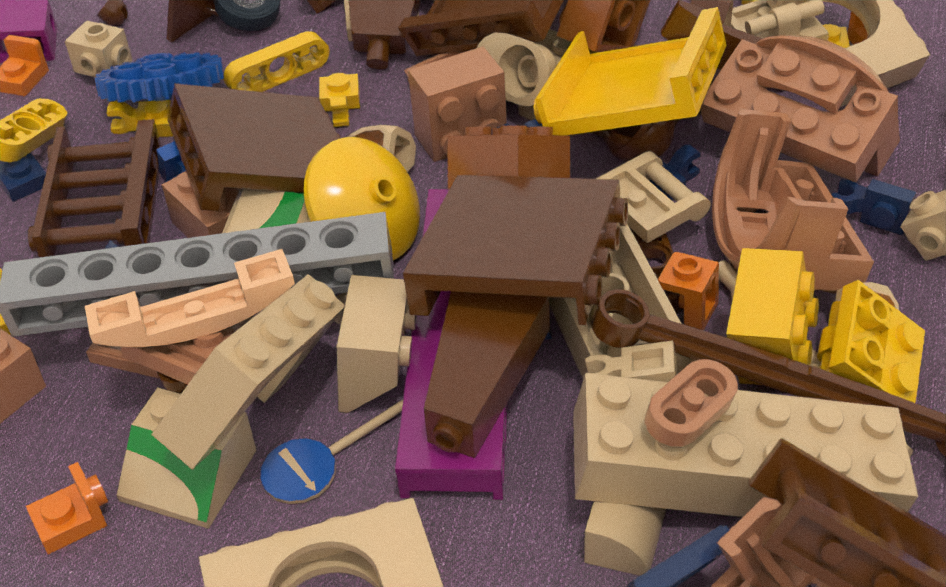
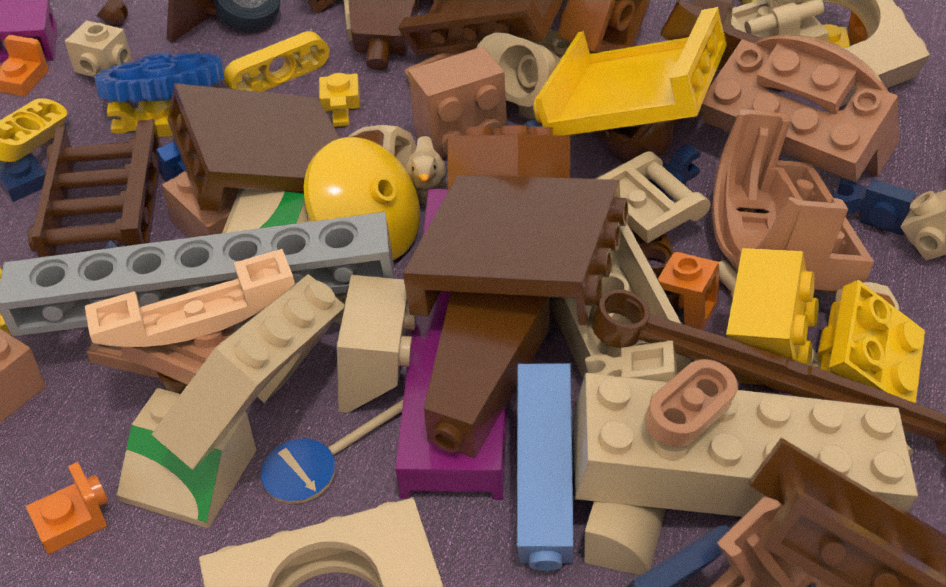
(426, 169): none -> tan animal
(544, 466): none -> medium blue slope

